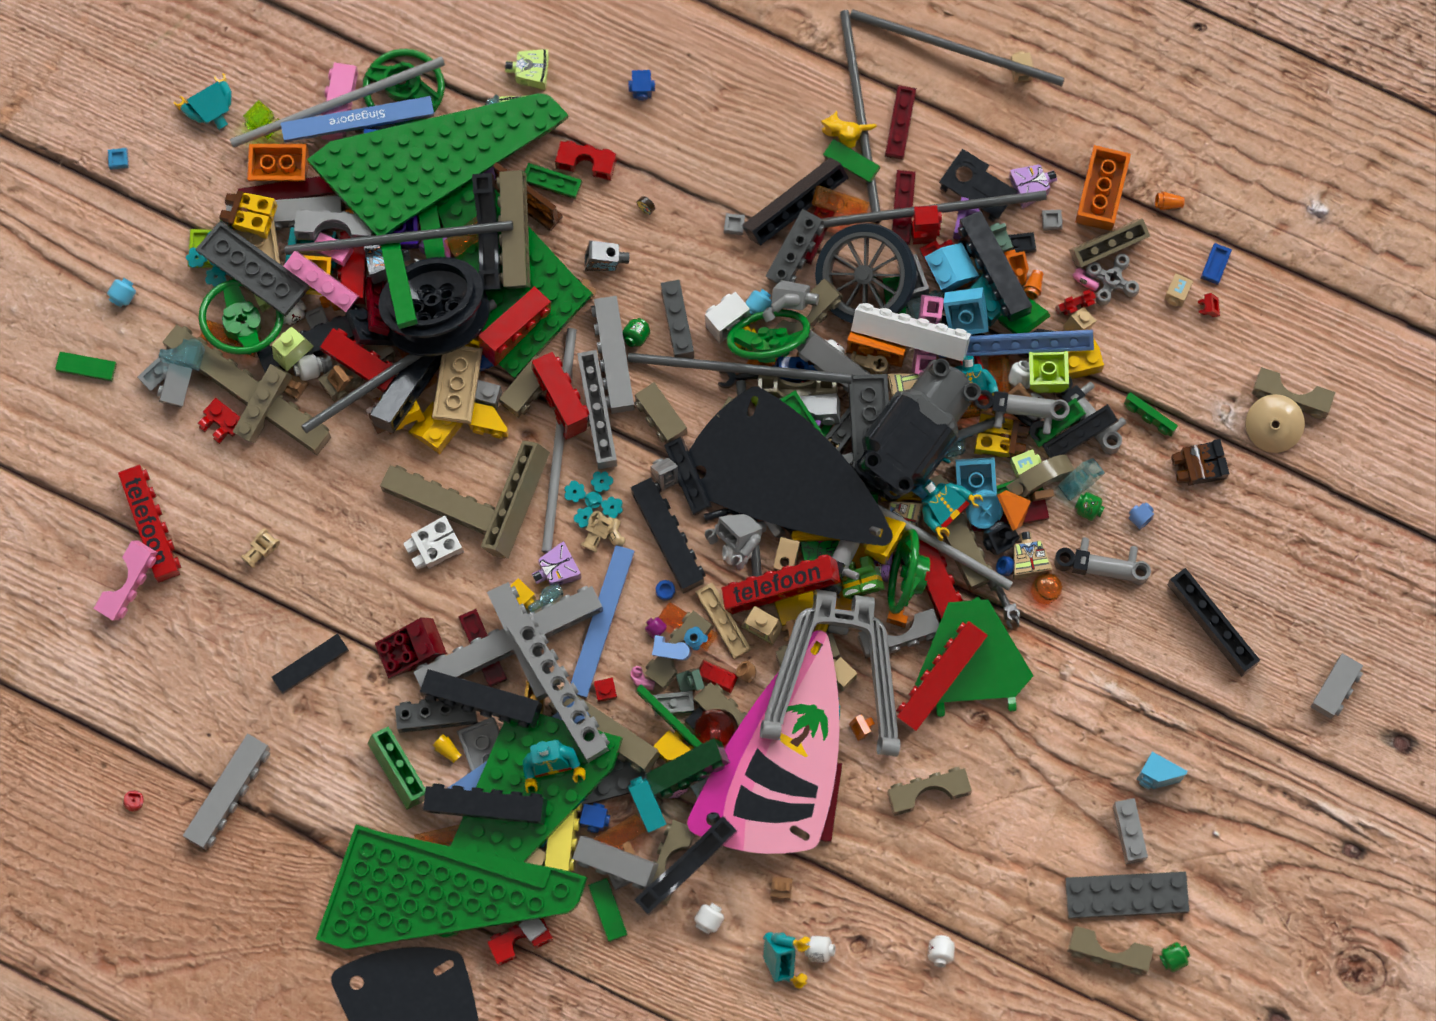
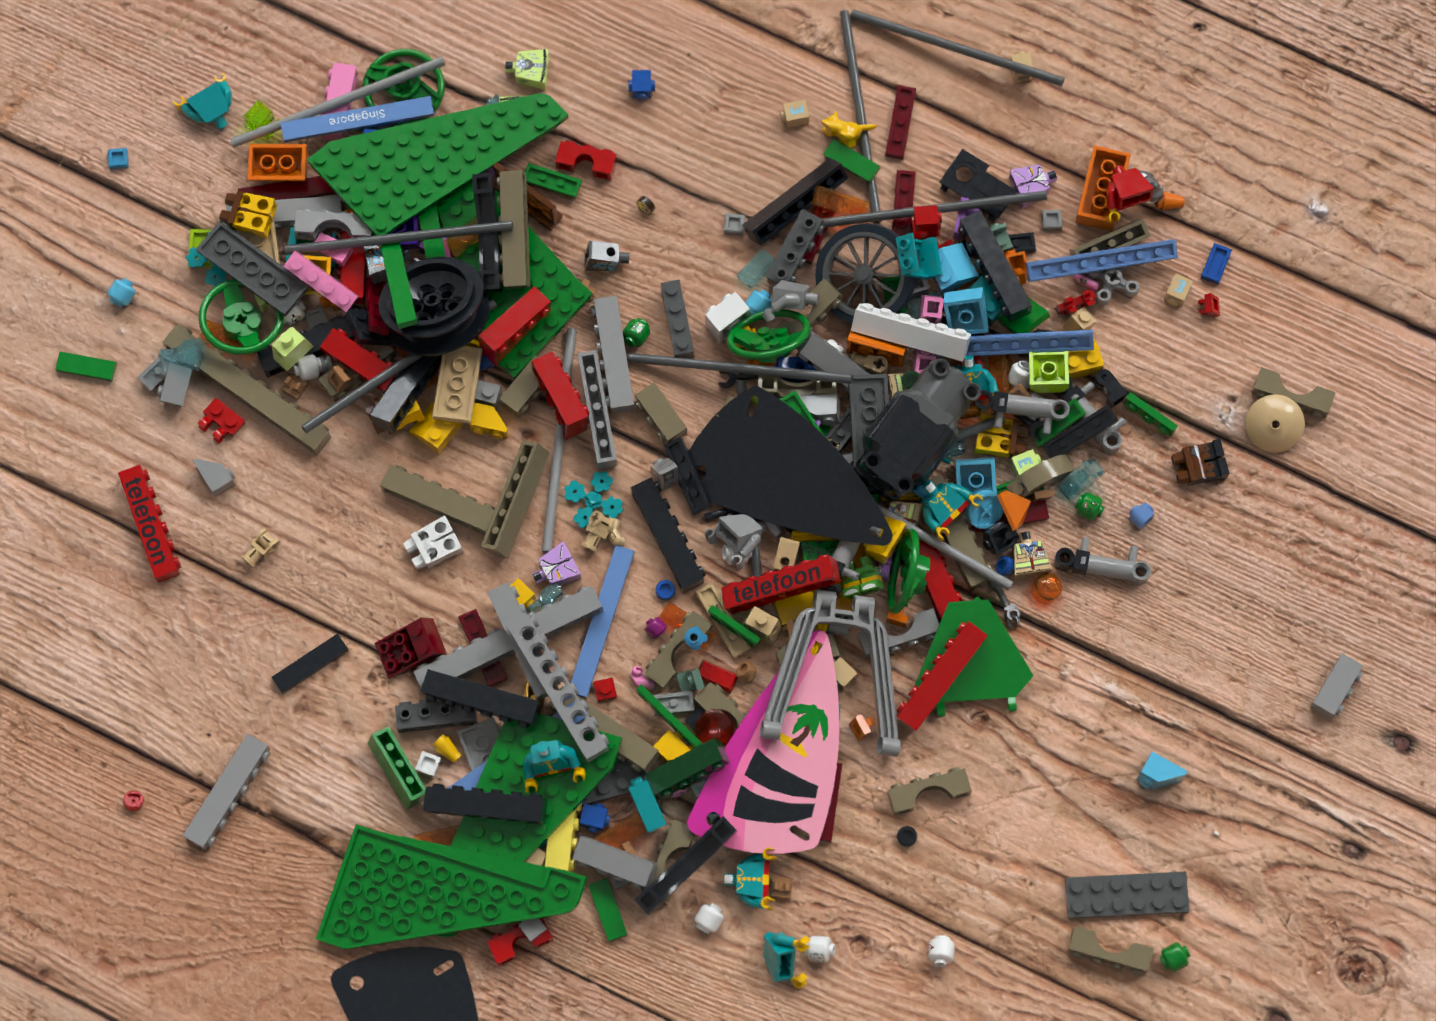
(138, 561): bright pink arch -> none
(215, 475): none -> light grey slope
(254, 415): dark tan arch -> none
(428, 764): none -> white plate
(676, 651): light blue leg -> none
(733, 626): none -> green tile
(753, 880): none -> teal torso
(756, 268): none -> clear light blue tile
(795, 113): none -> tan brick
(907, 836): none -> black tile
(909, 378): none -> dark green tile
(927, 253): none -> teal panel
(1034, 284): orange cone -> none
(1101, 260): none -> medium blue tile
(1111, 387): none -> black leg
(1130, 831): light grey brick -> none
(1131, 189): none -> red torso
(1213, 622): black brick -> none

